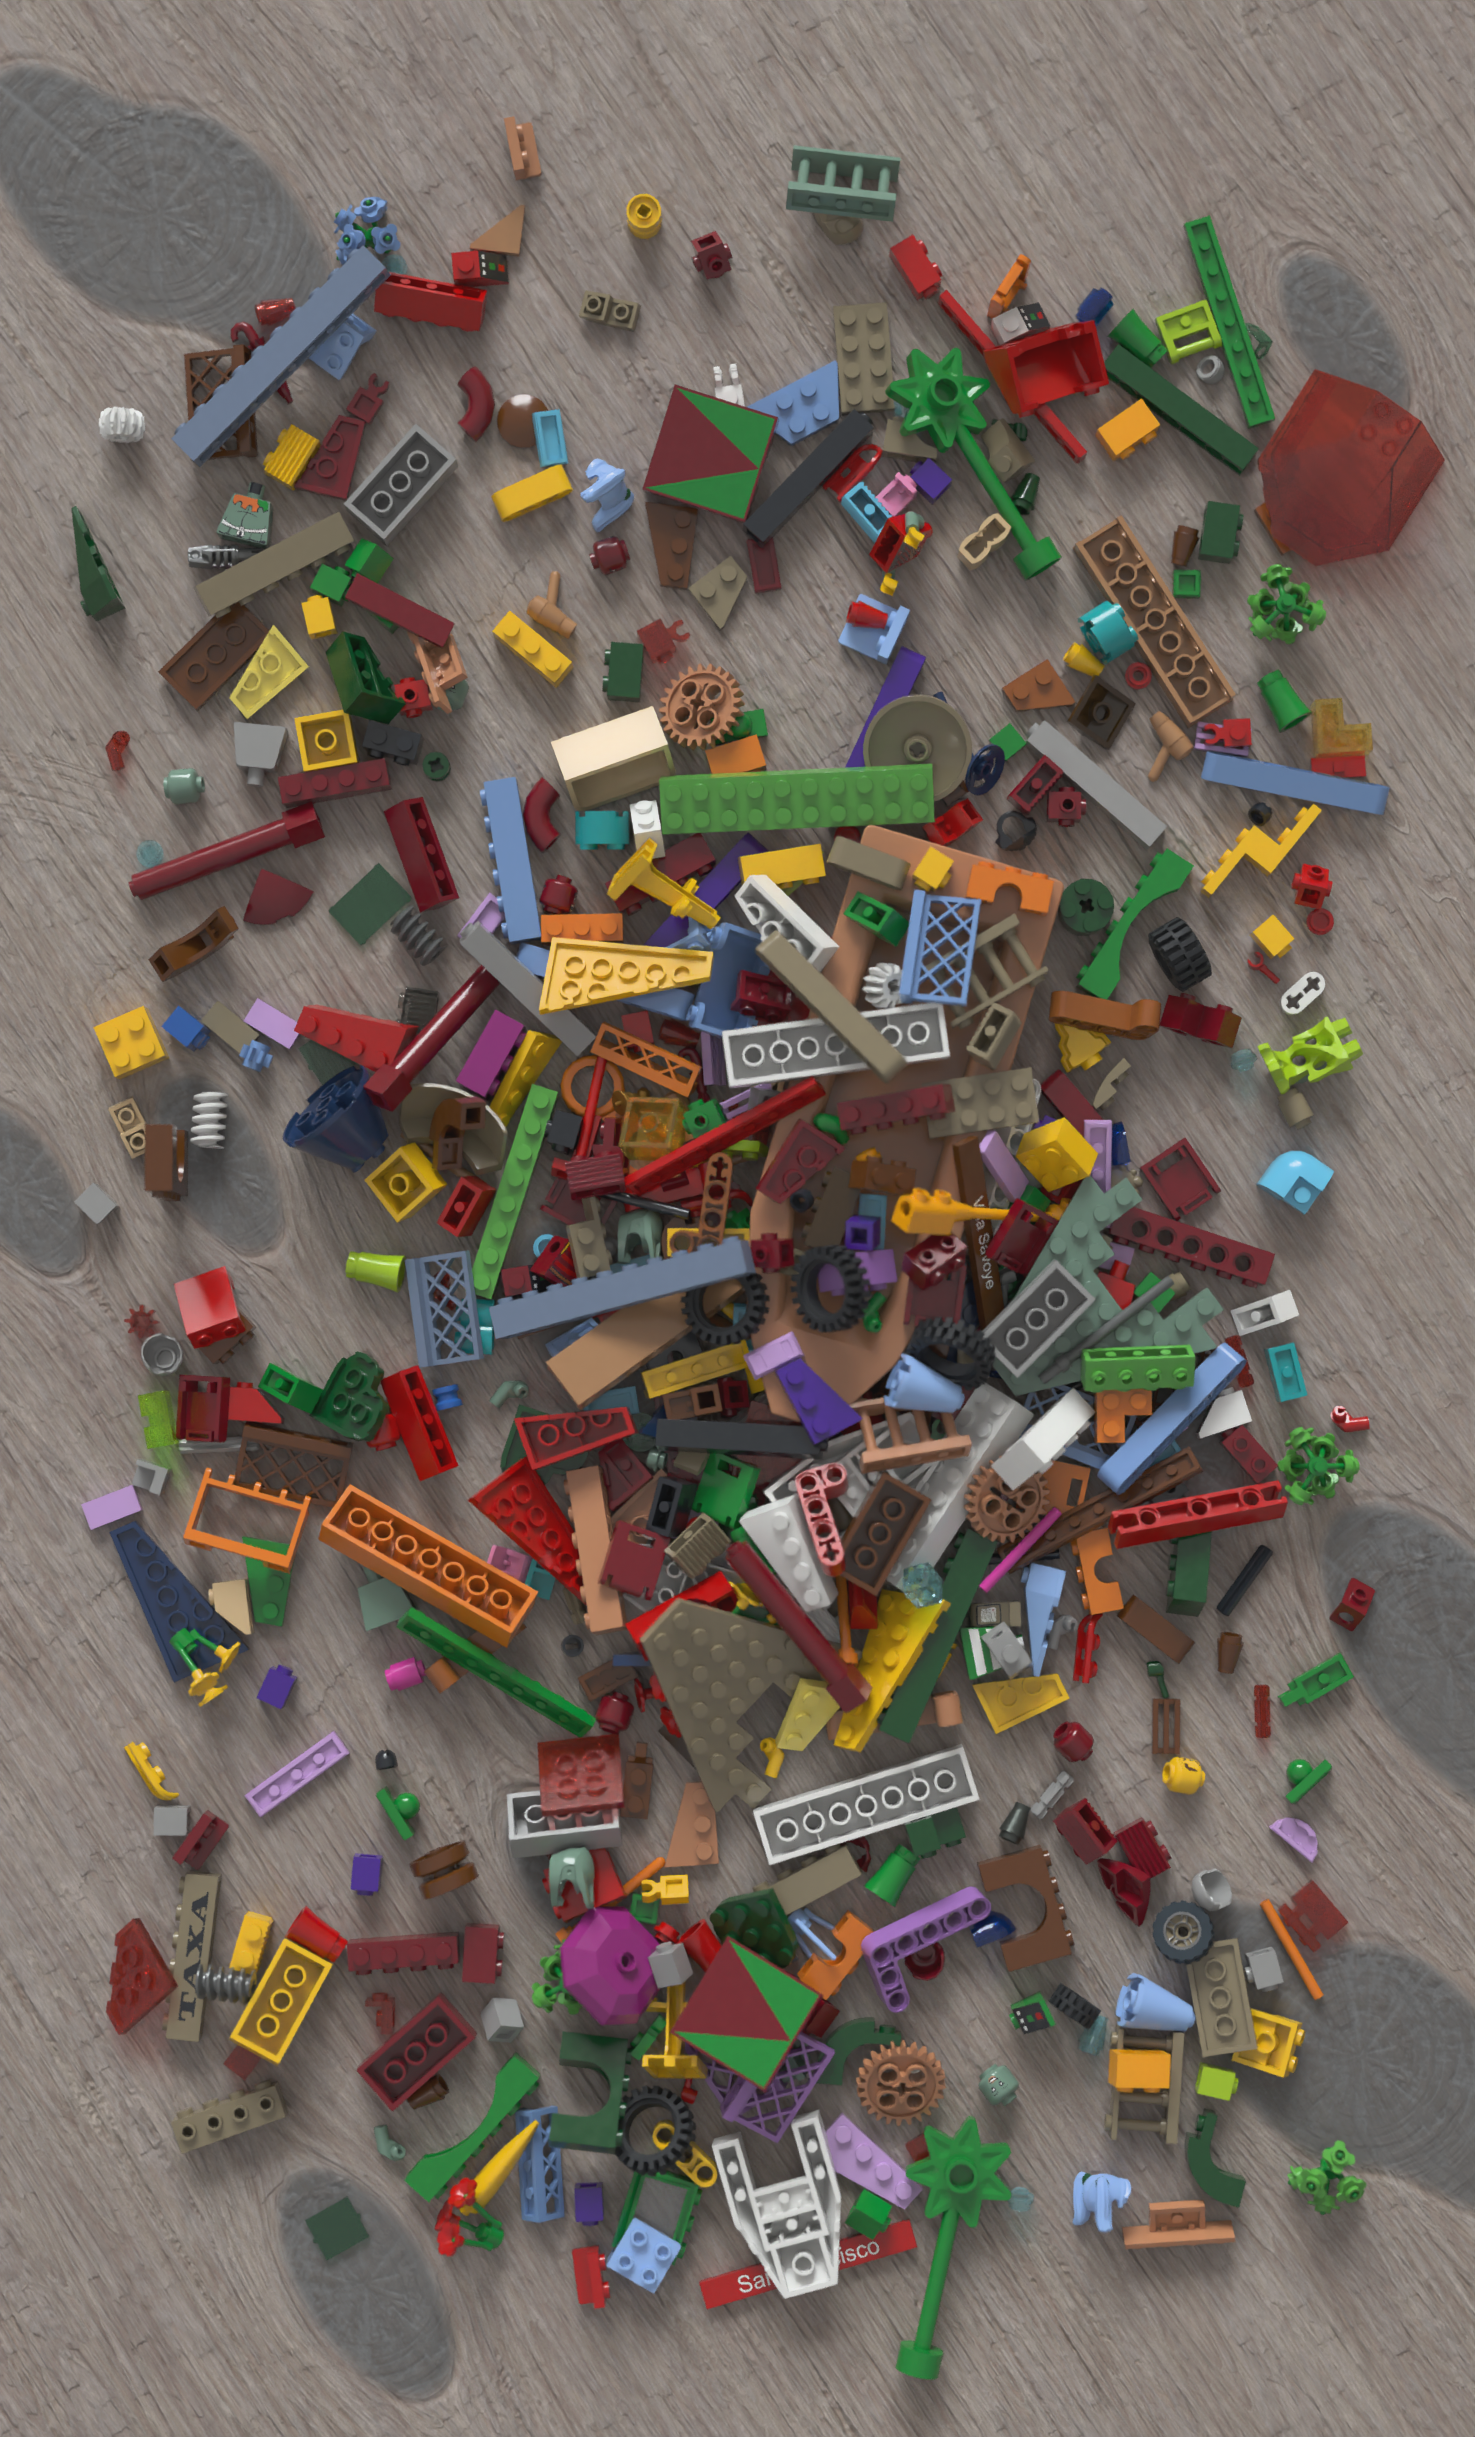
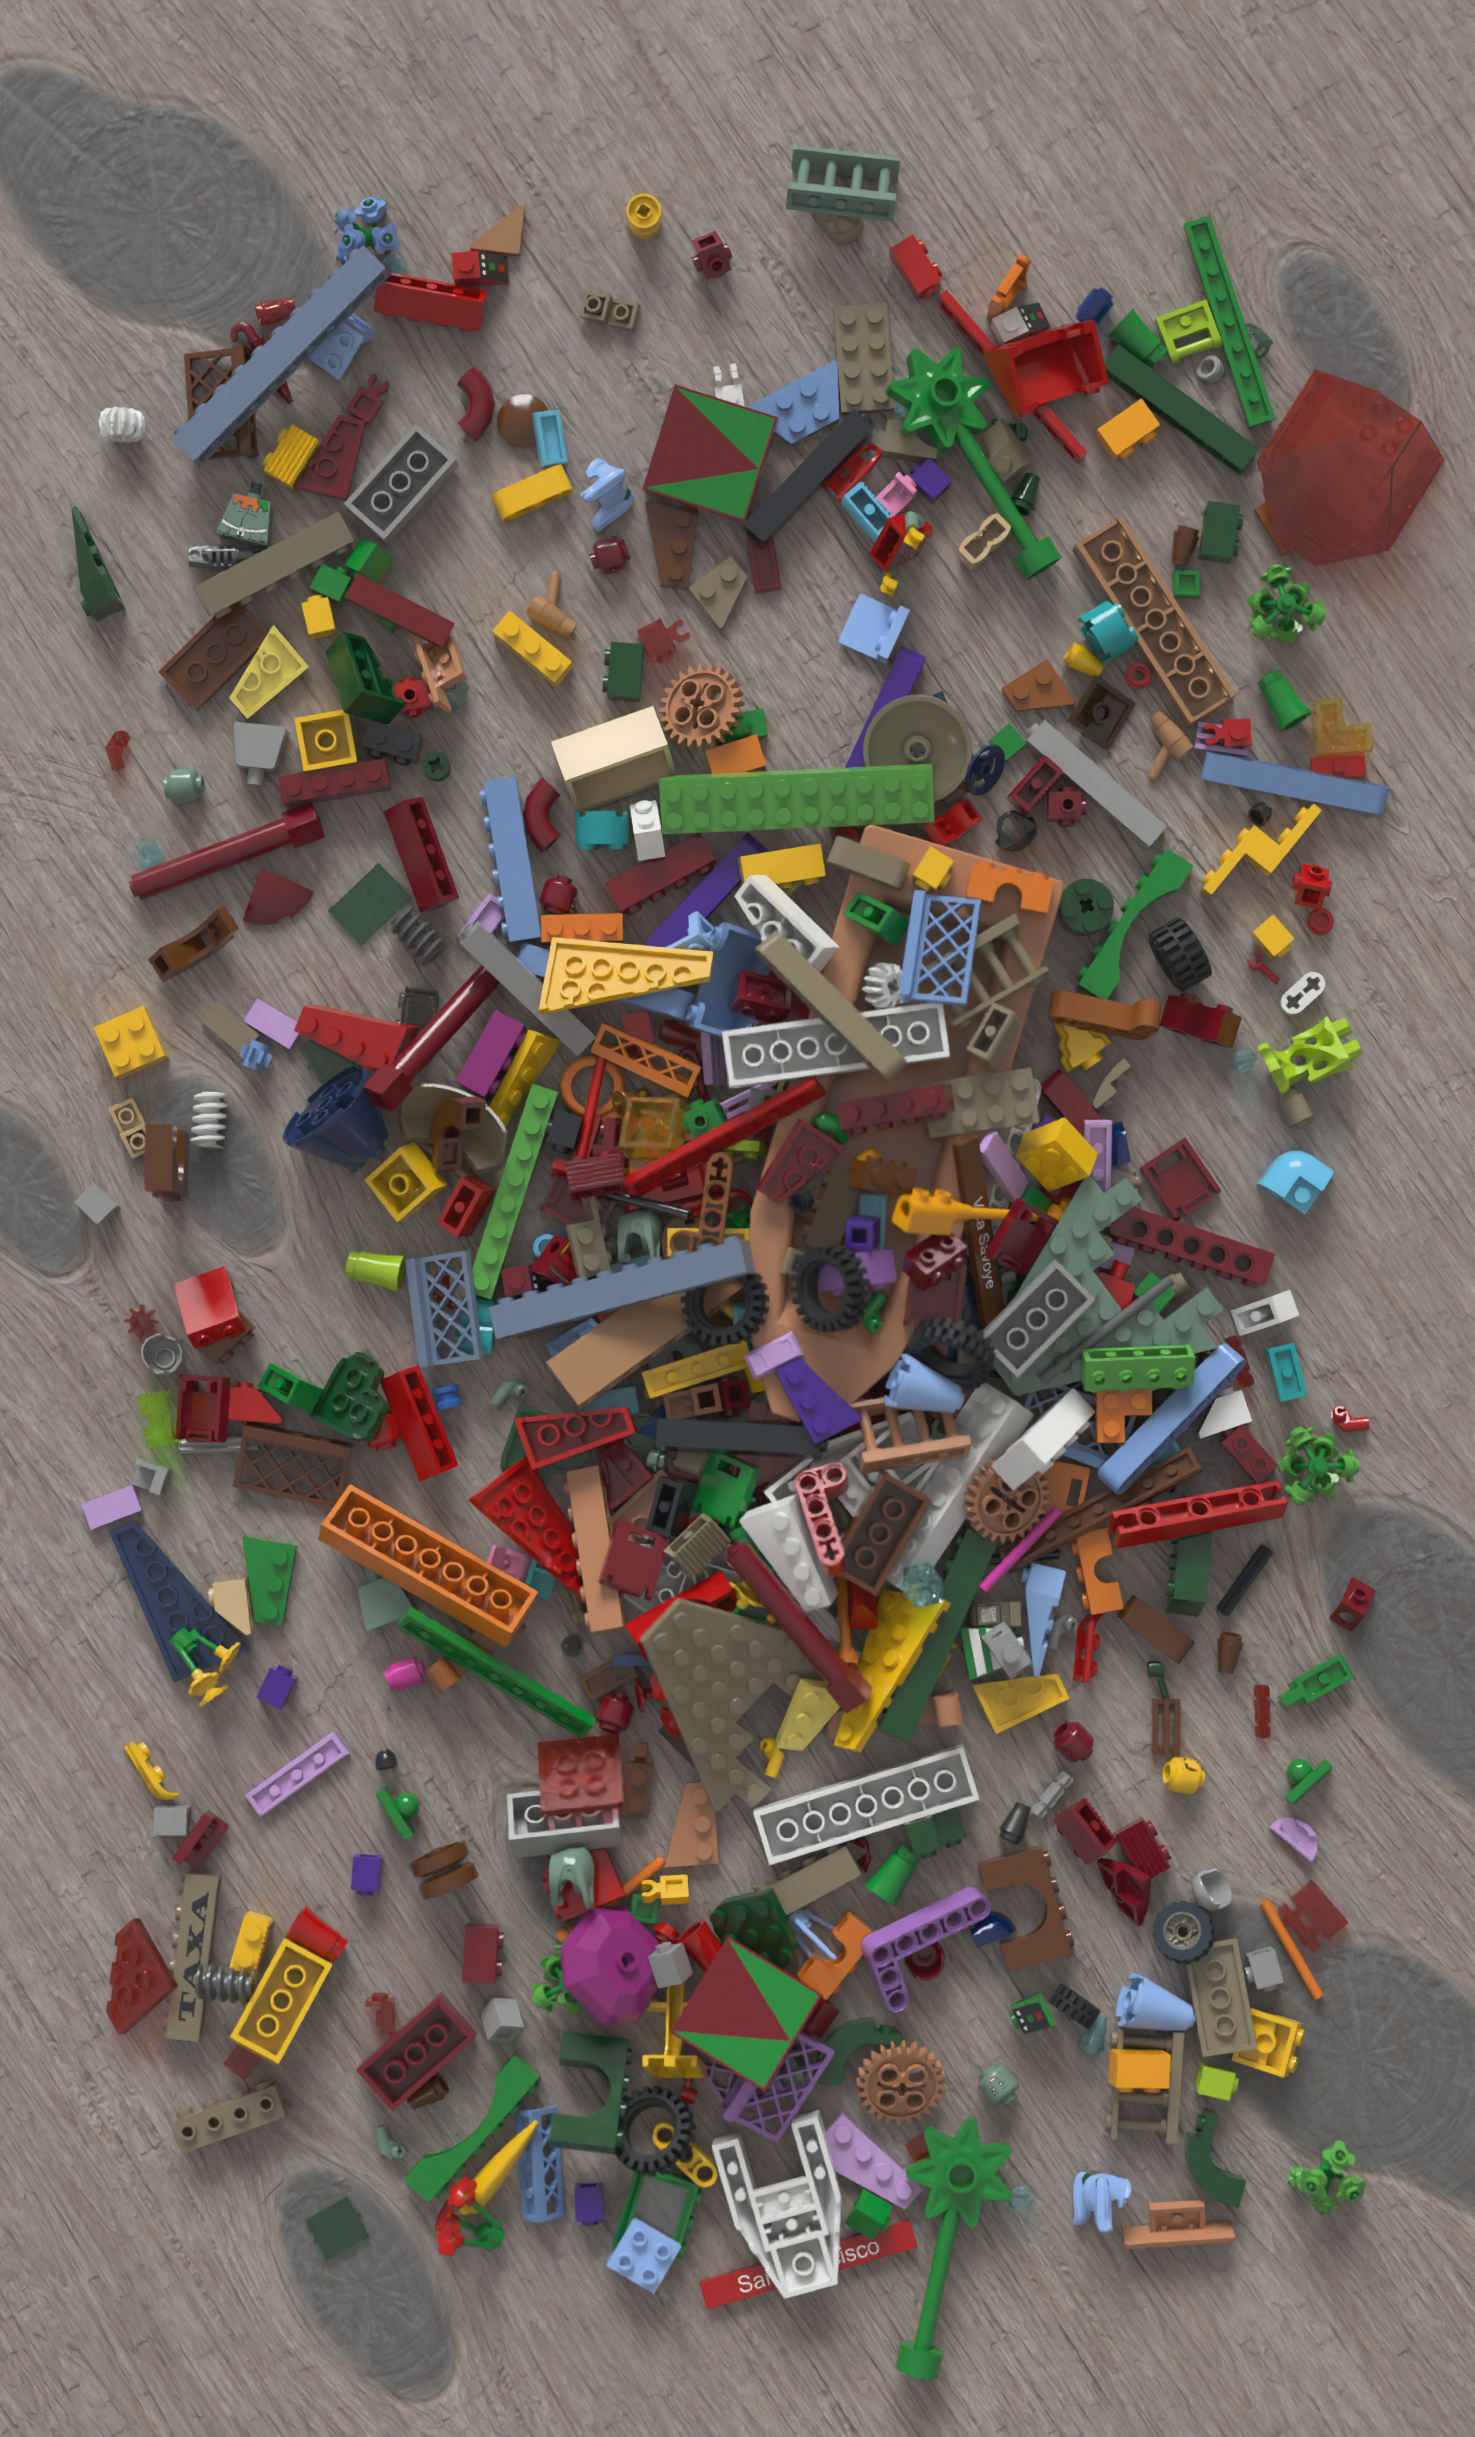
(187, 1029): blue piece -> none
(207, 1541): orange hinge -> none
(403, 1951): dark red brick -> none
(522, 149): nougat bracket -> none
(589, 2276): red bracket -> none
(643, 875): yellow piece -> none
(643, 2041): green plate -> none
(772, 1252): dark red brick -> none
(866, 616): red cone -> none

